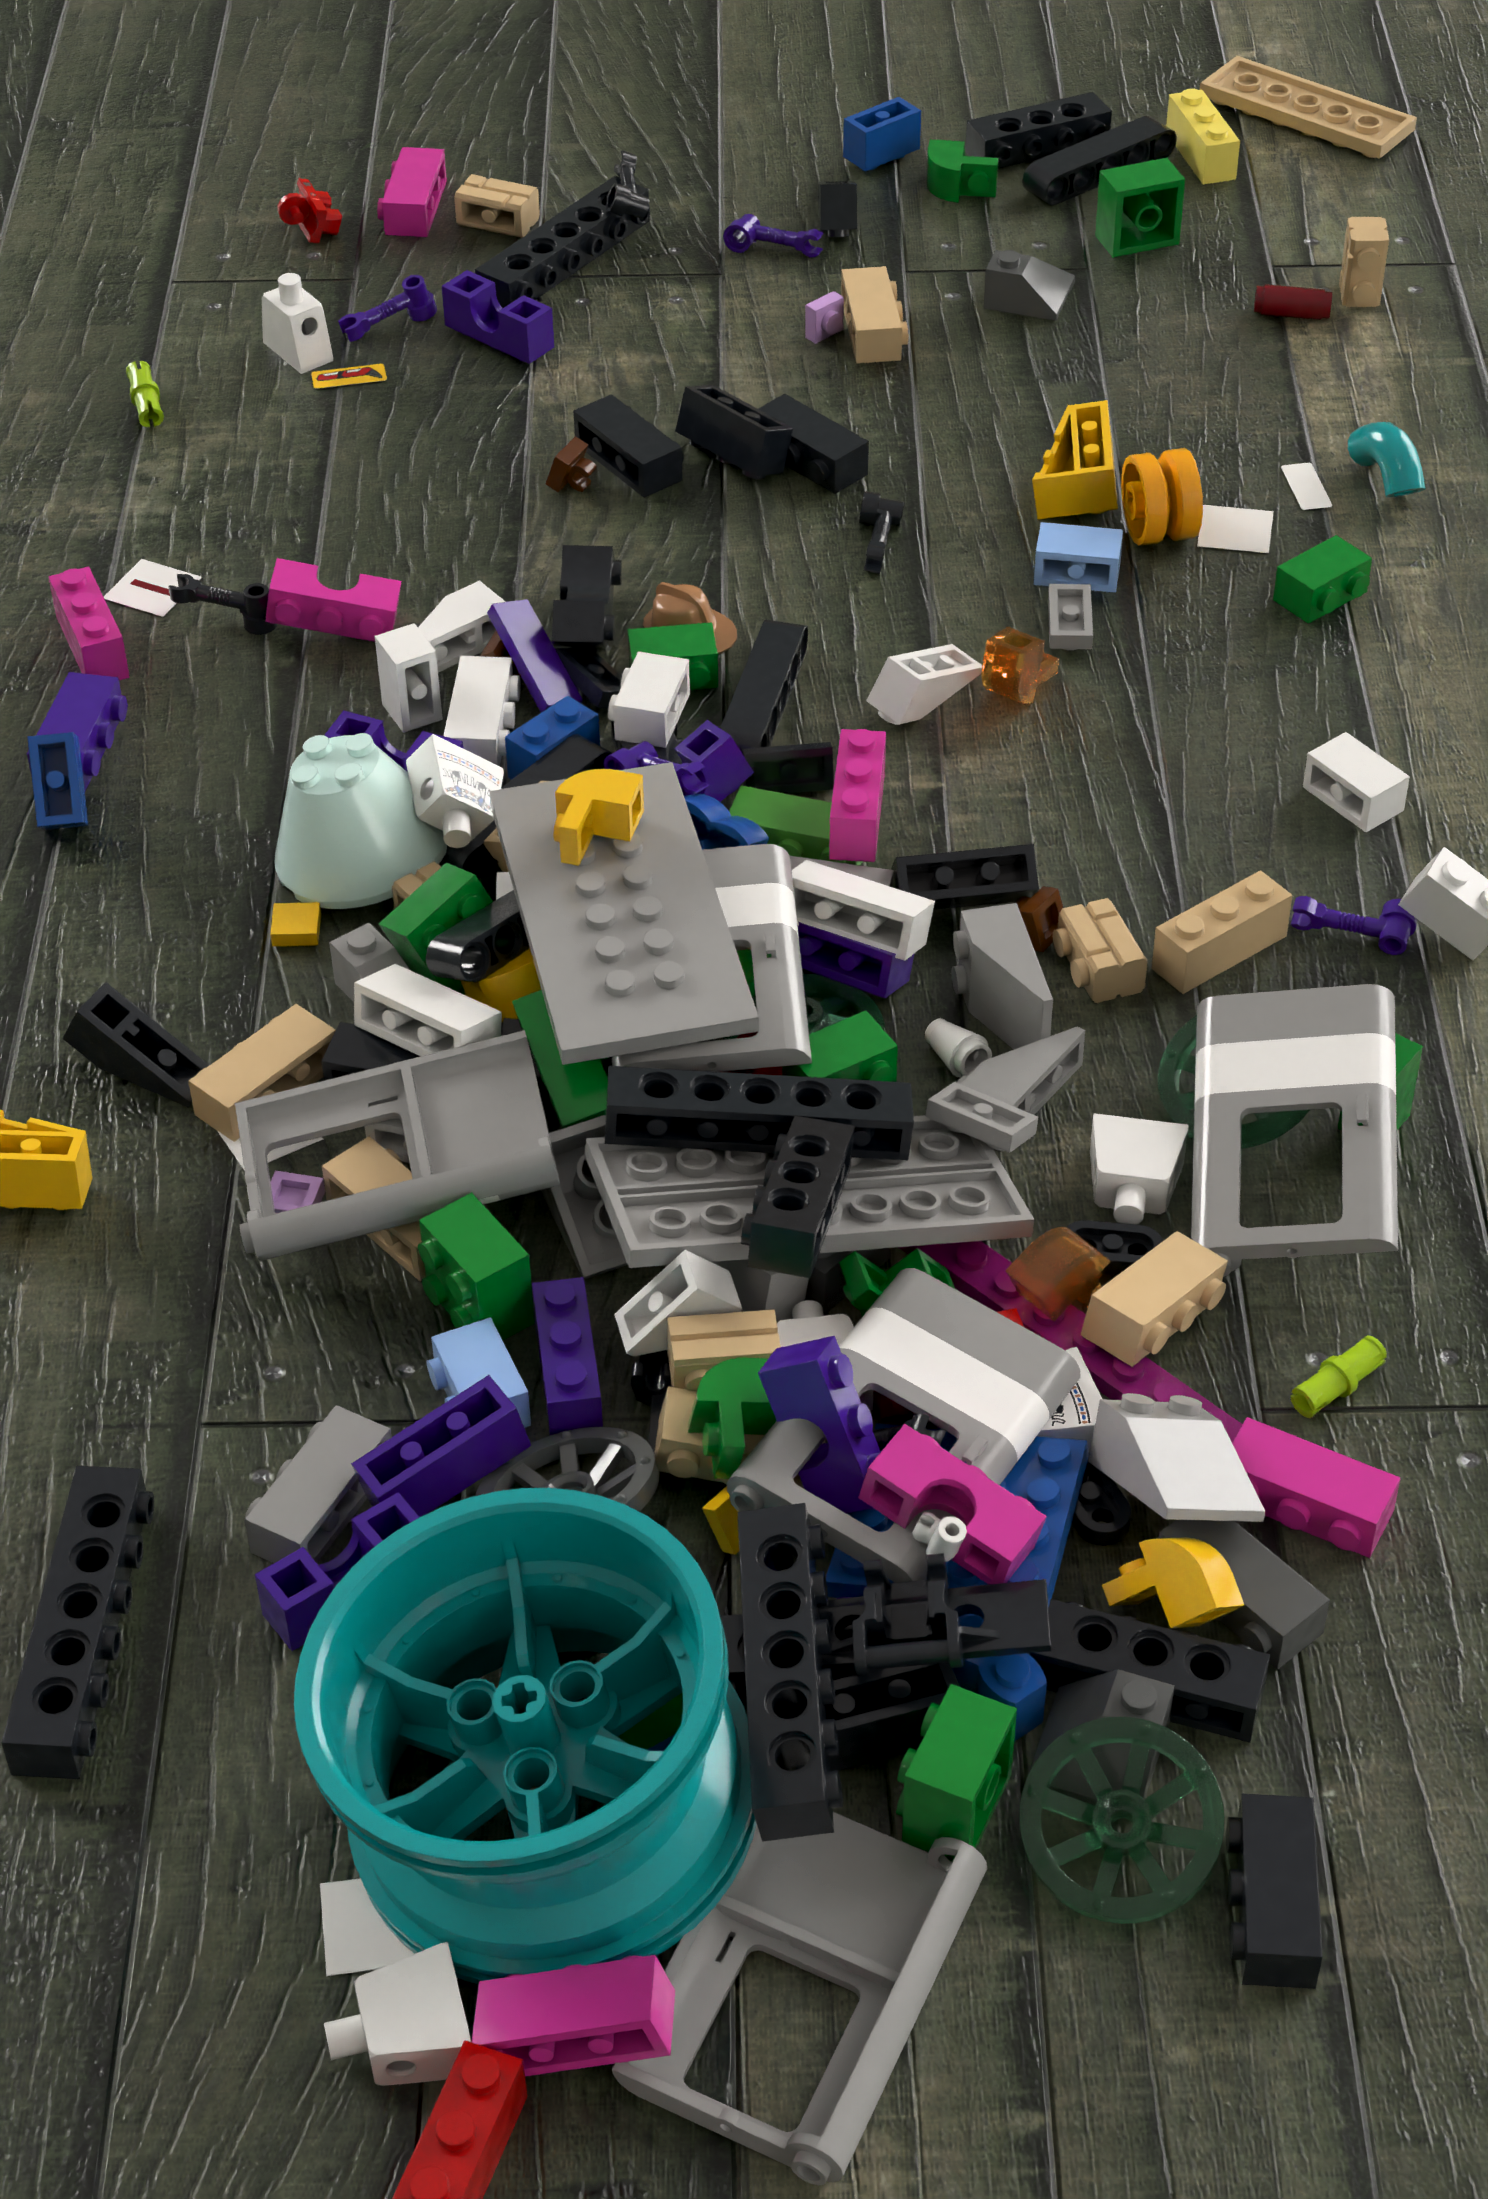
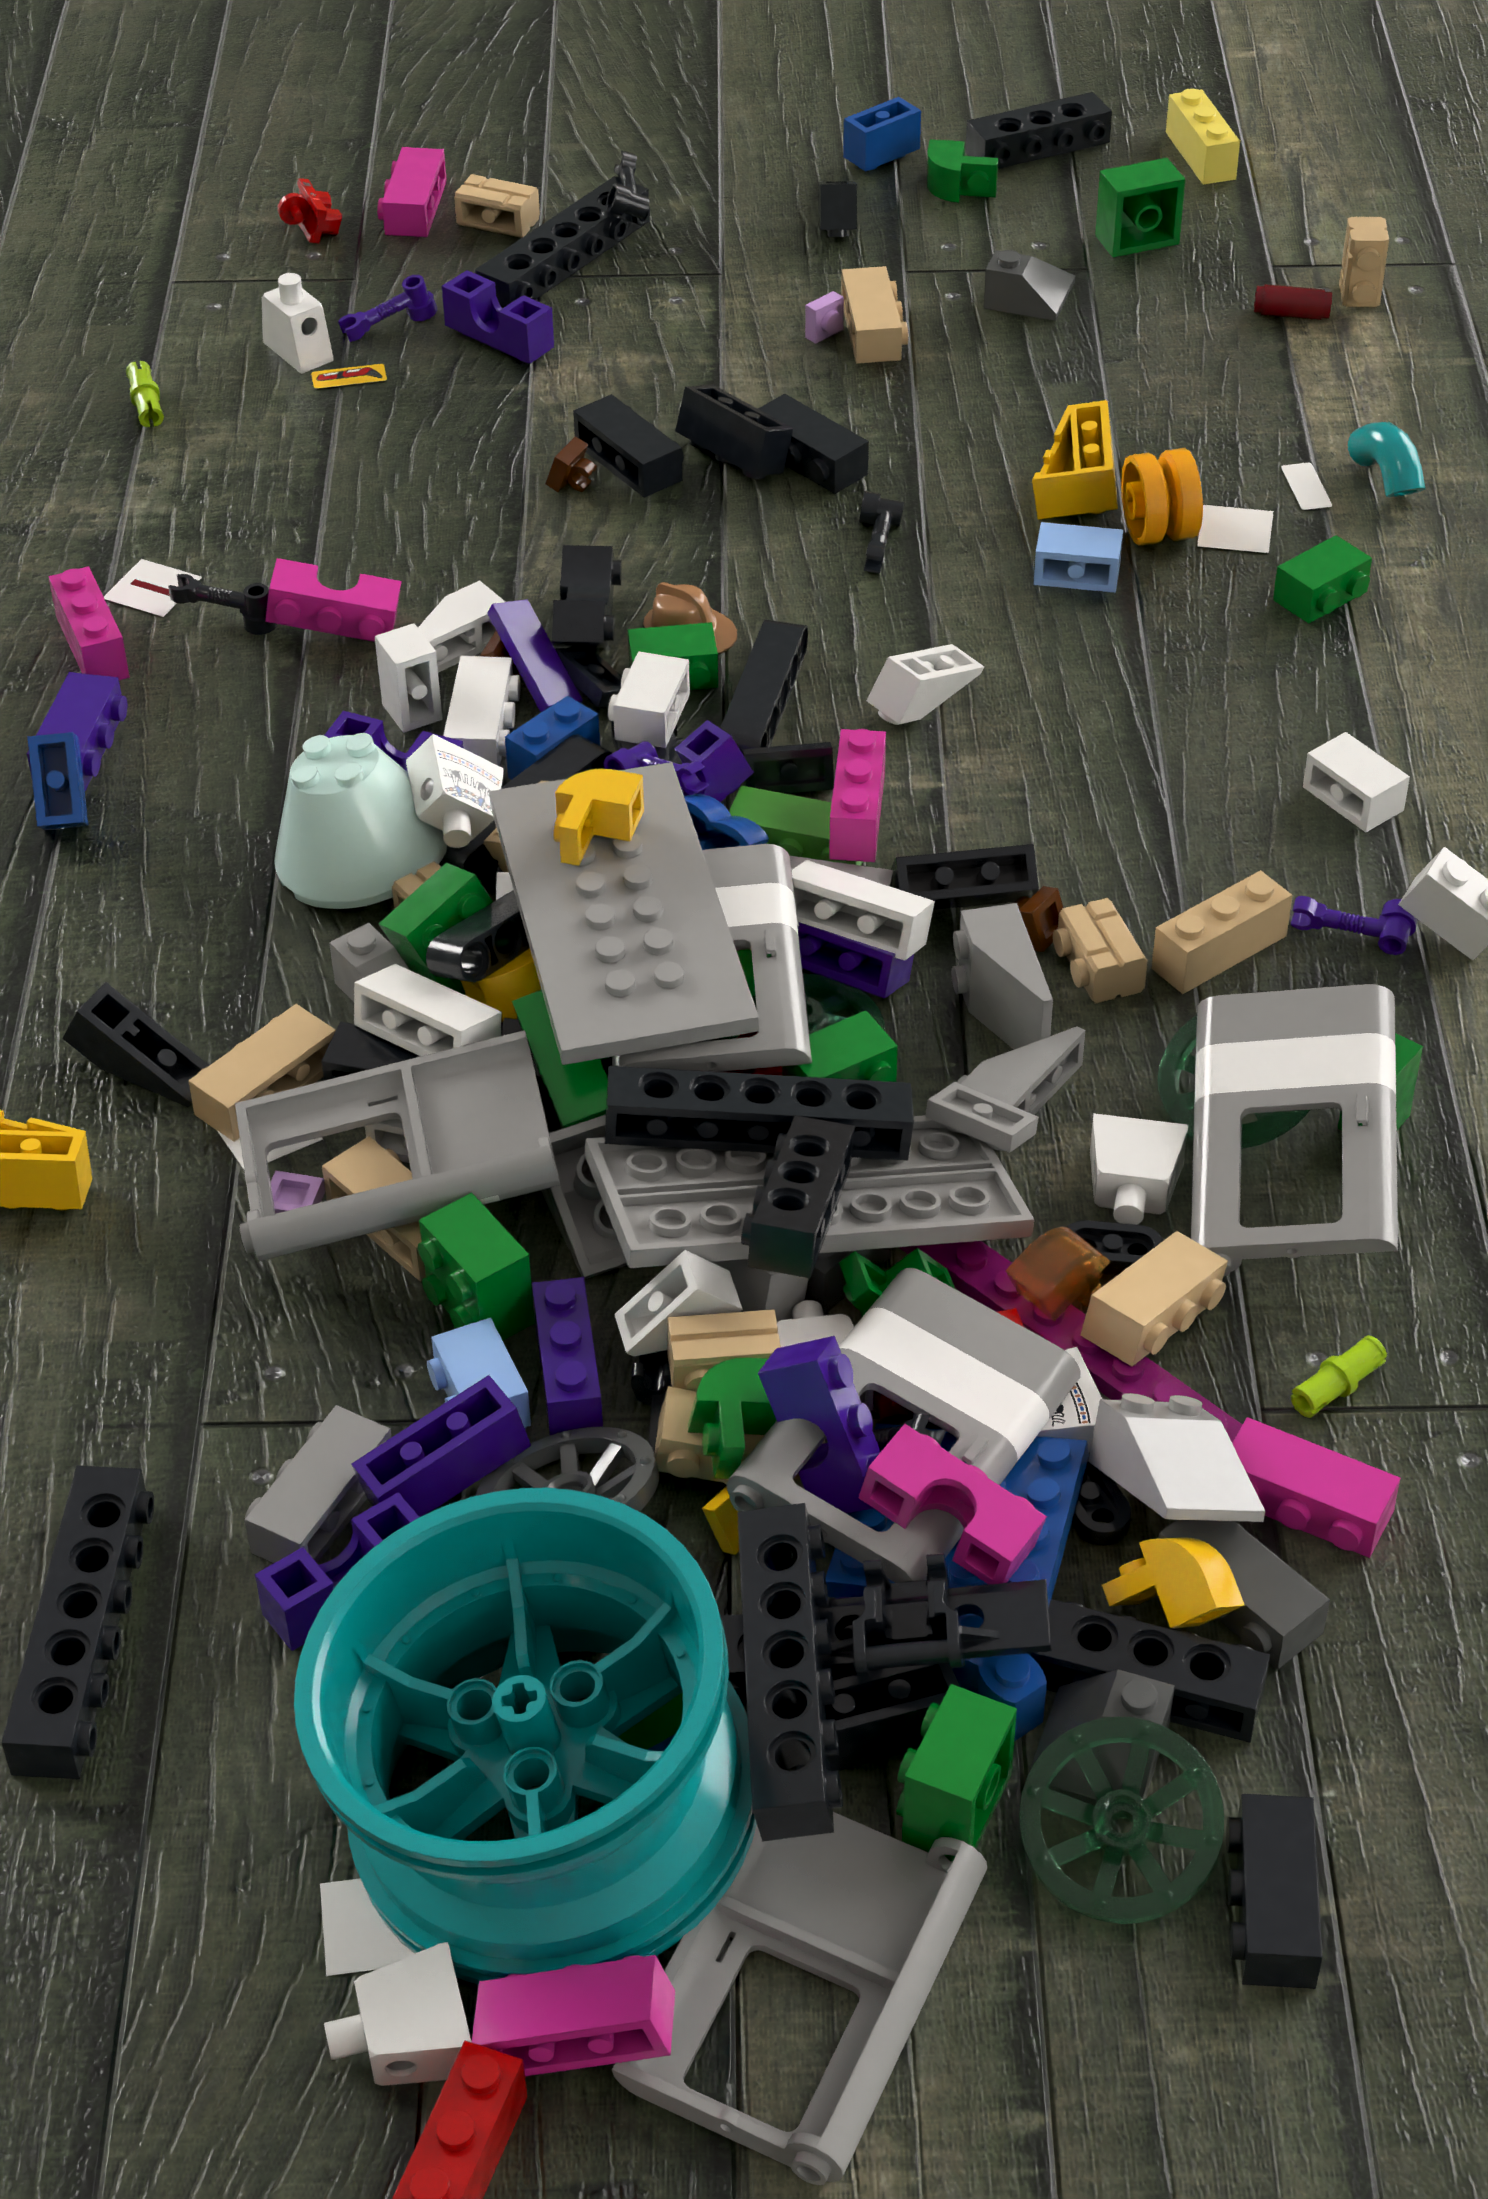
(295, 924): yellow tile -> none
(747, 229): dark purple brick -> none
(940, 1535): white arm -> none
(957, 1046): white cone -> none
(1016, 665): clear orange brick -> none
(1070, 616): light grey plate -> none
(1078, 166): black beam -> none
(1308, 107): tan plate -> none

